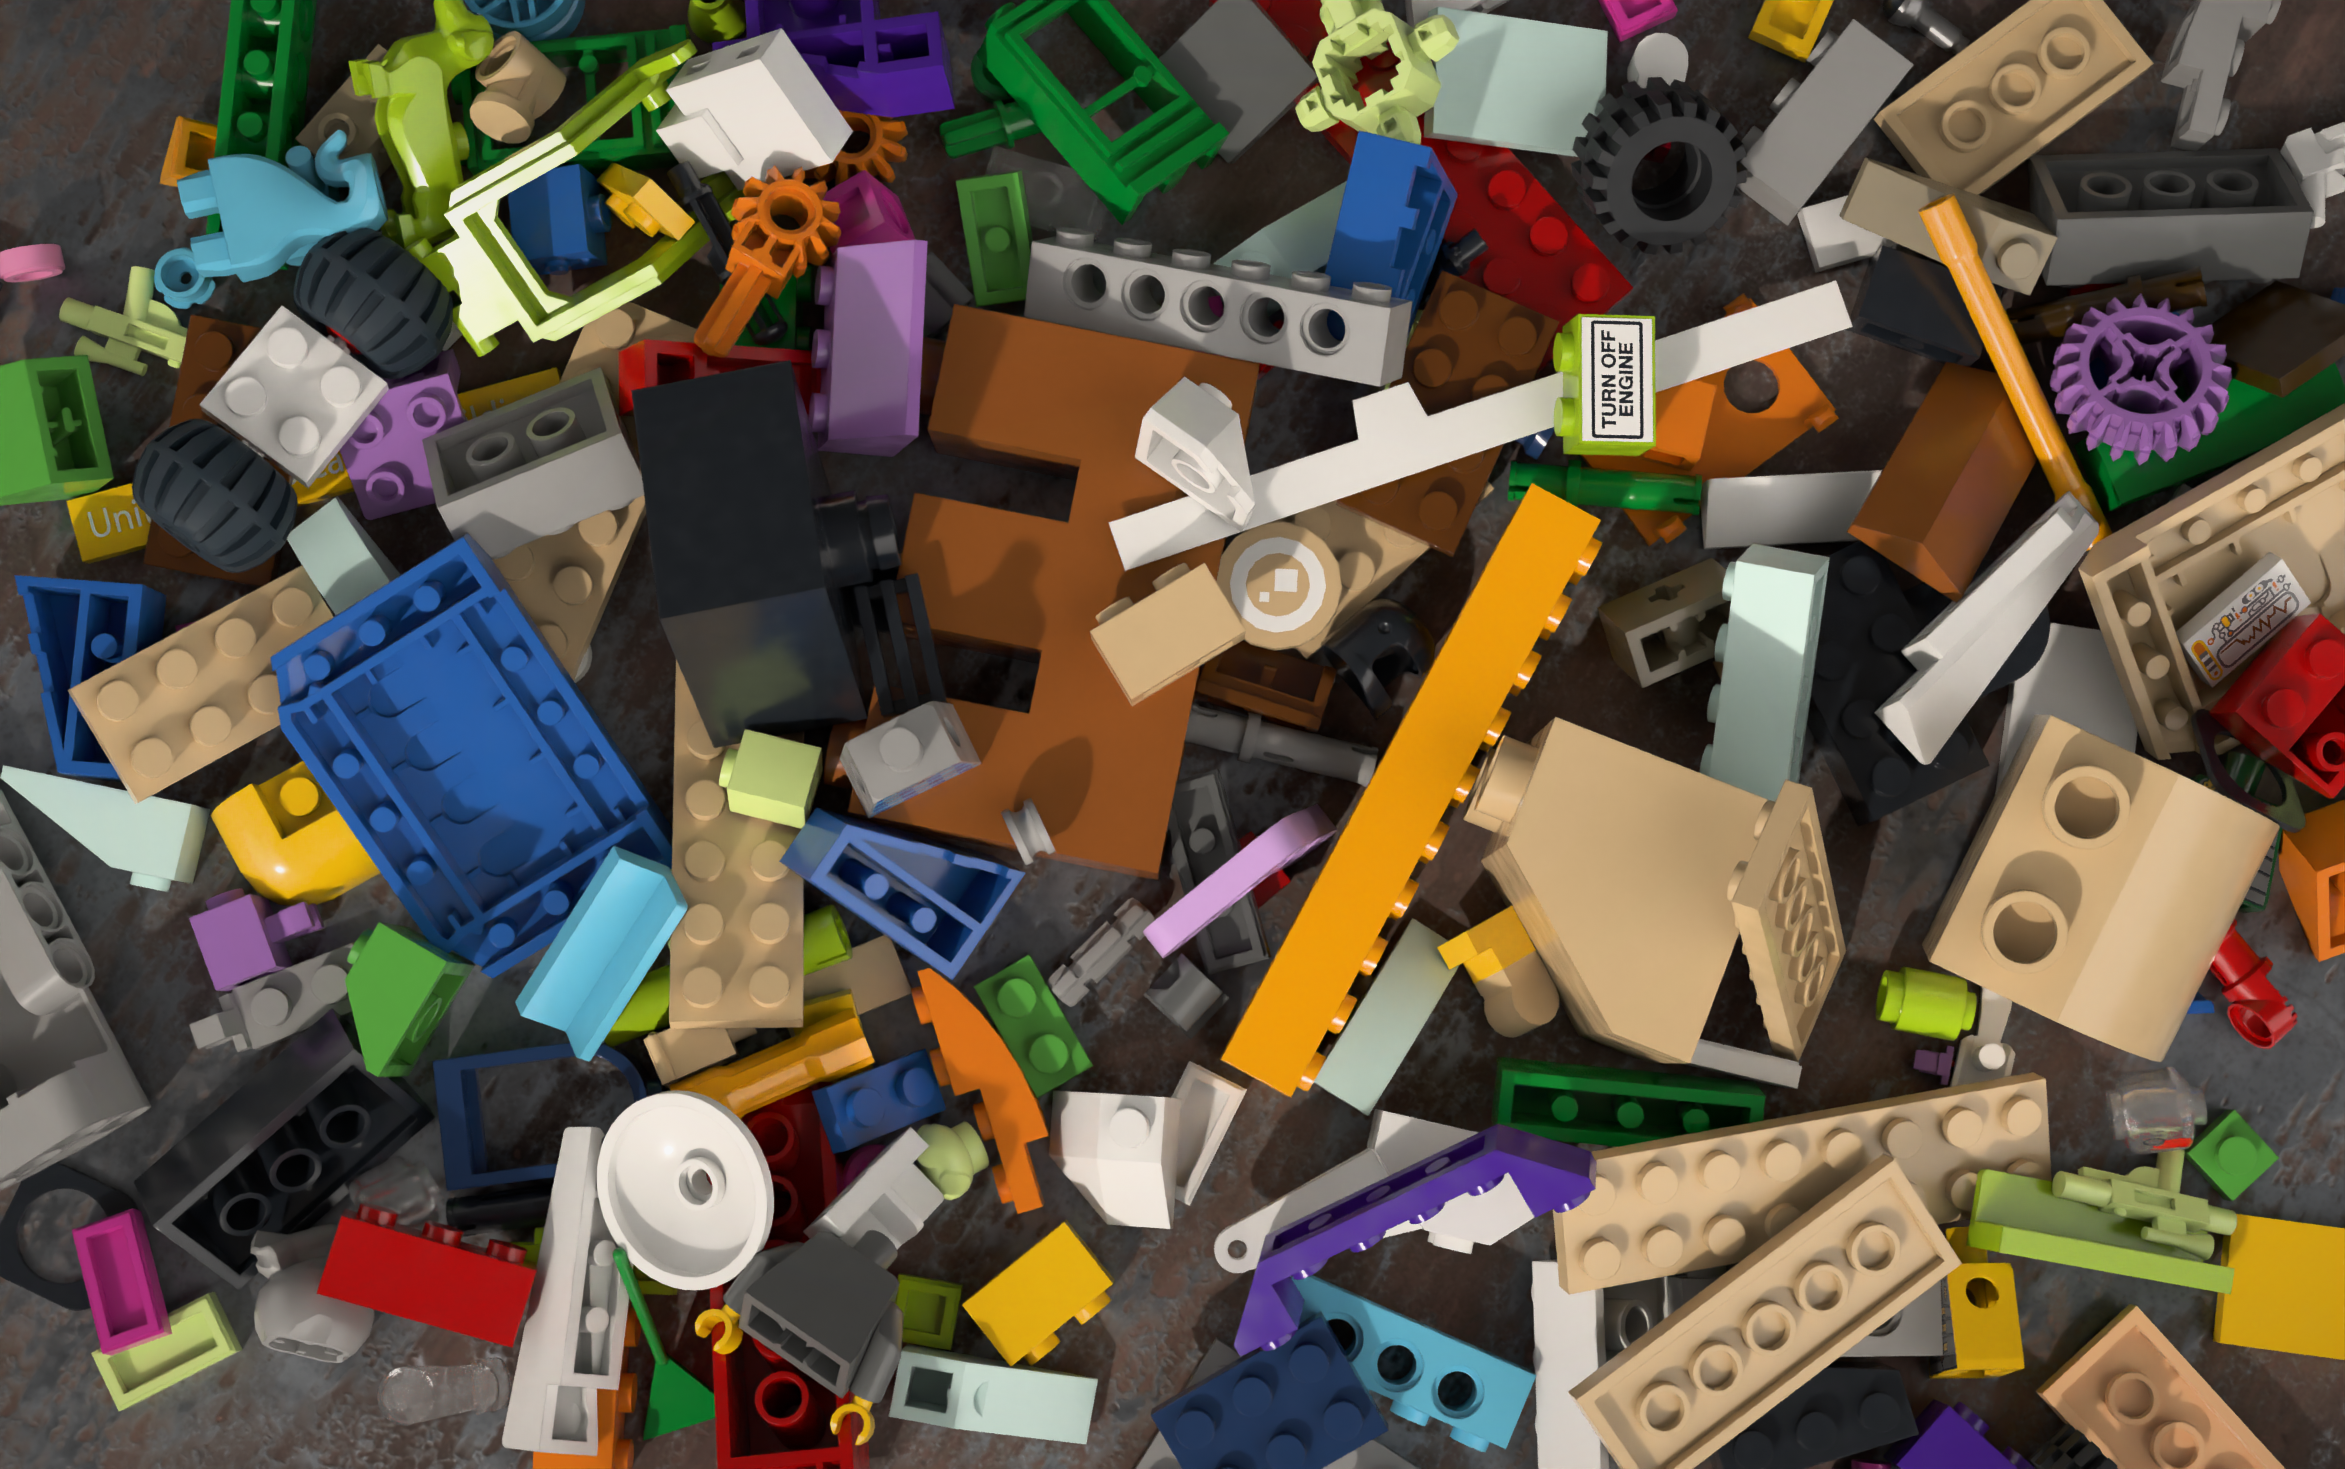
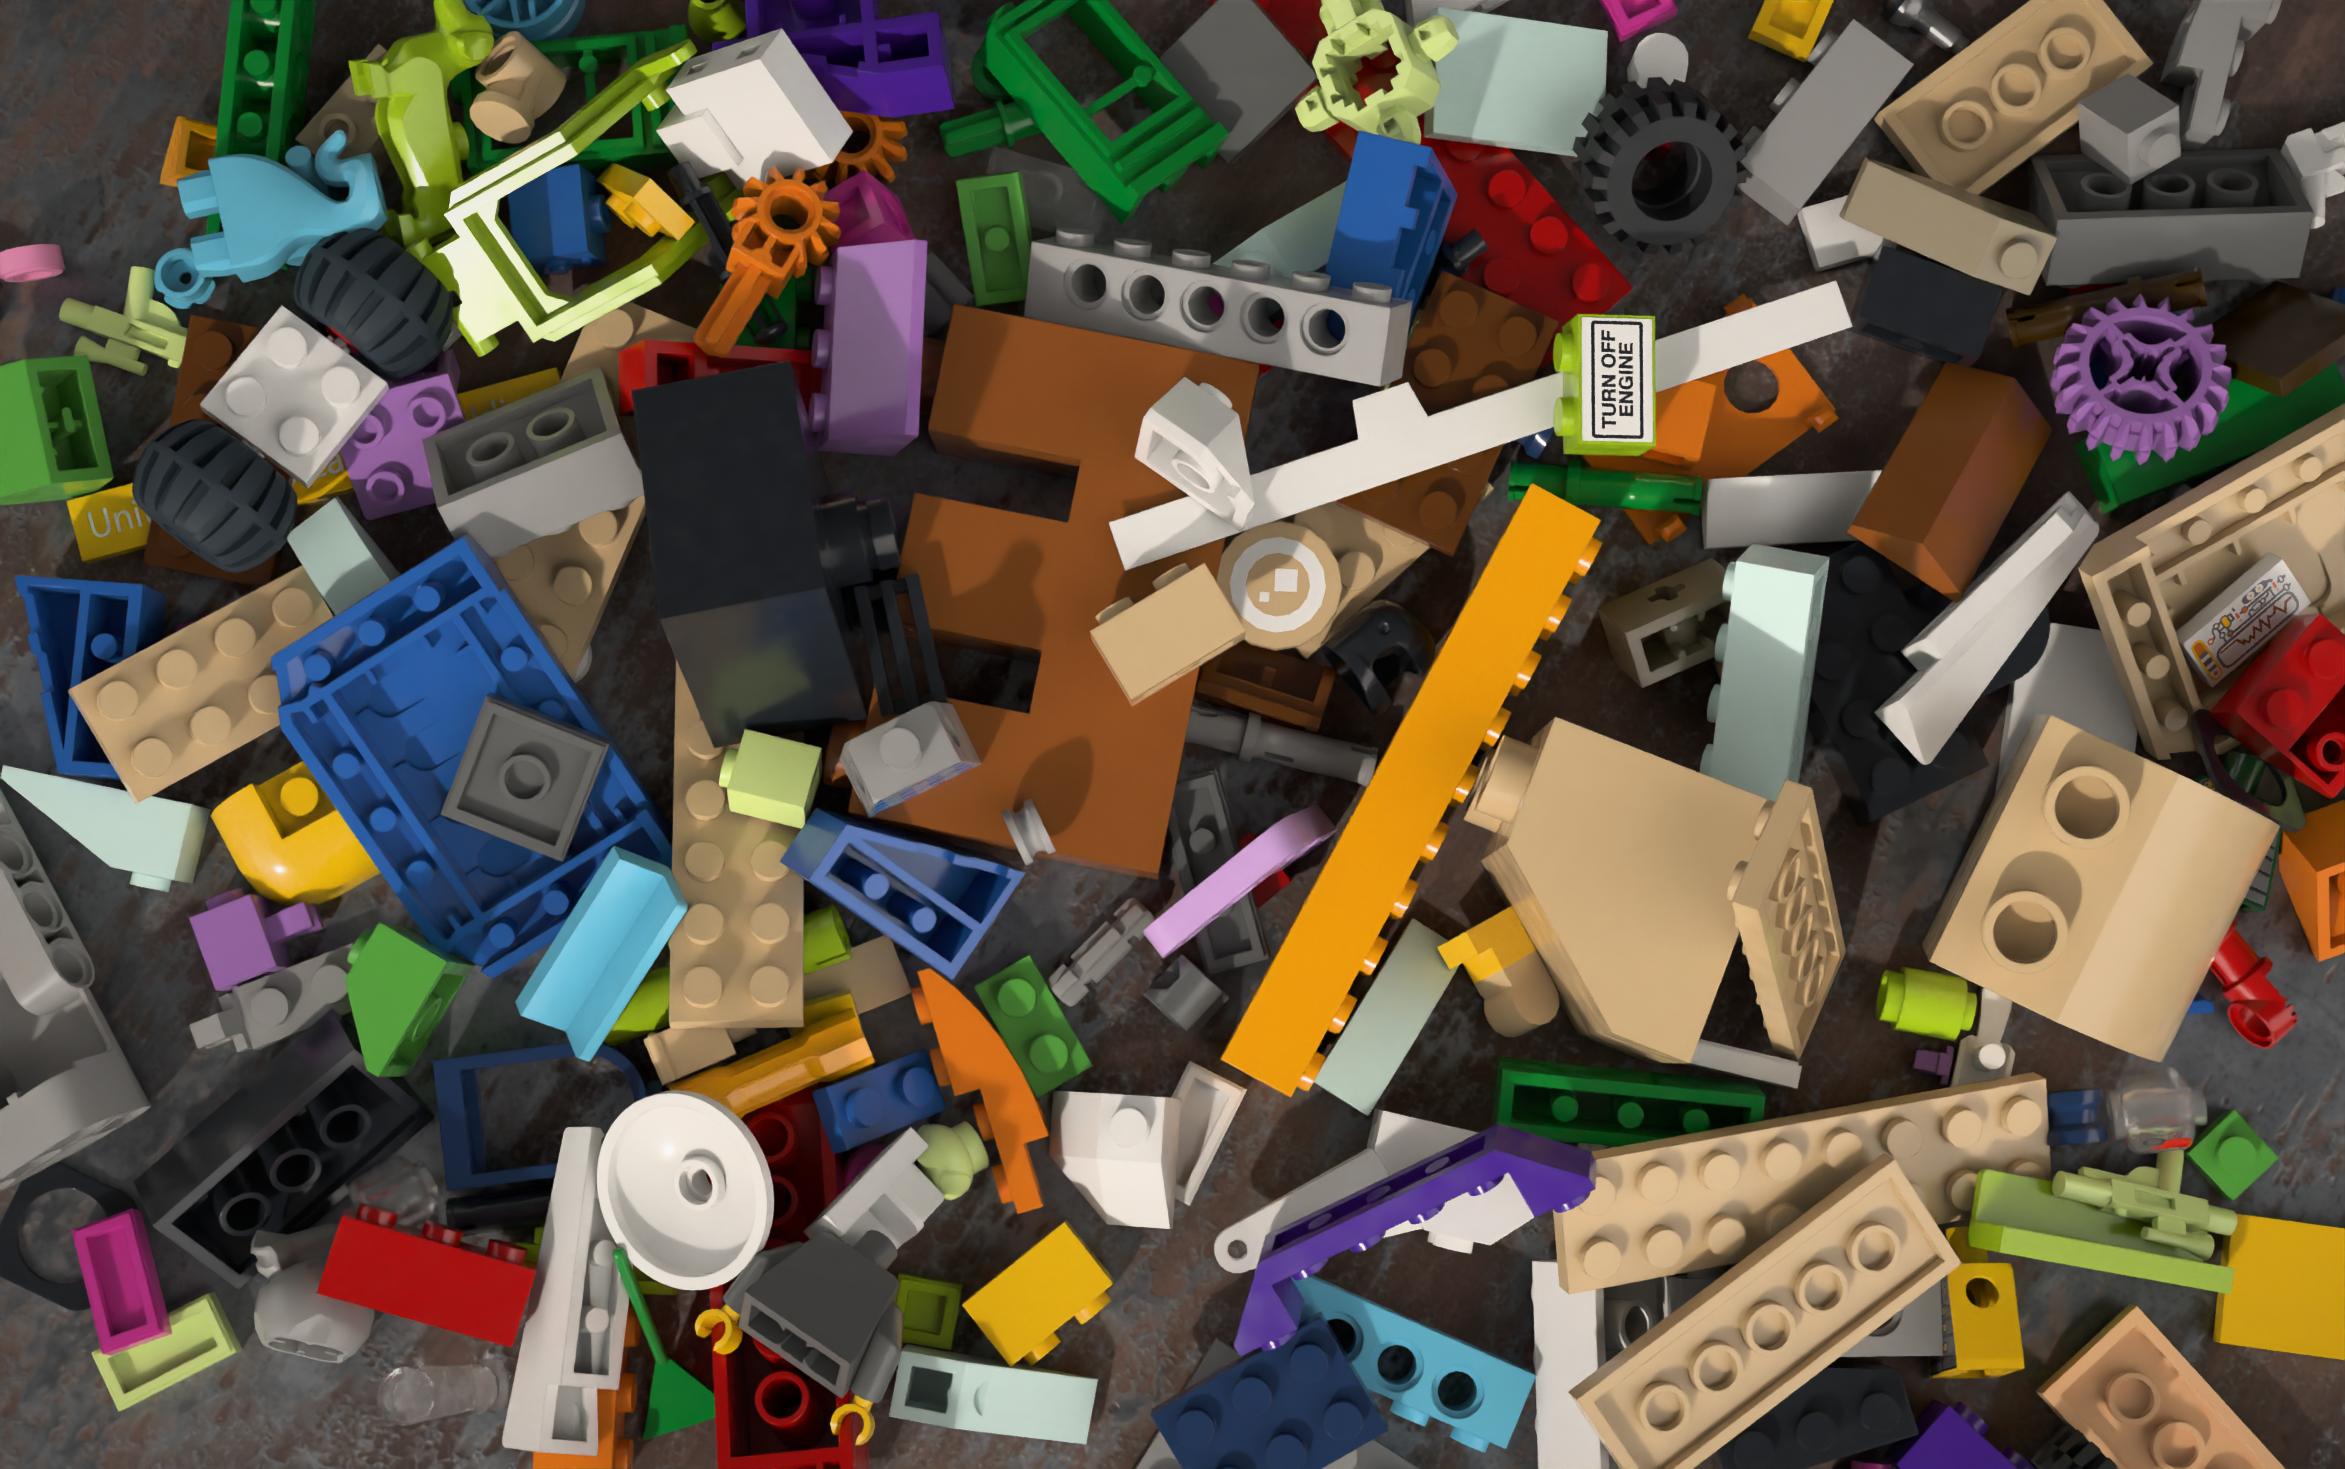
(526, 776): none -> dark grey tile
(1960, 254): light orange piece -> none
(2075, 1117): none -> dark blue wheel
(2129, 128): none -> light grey brick

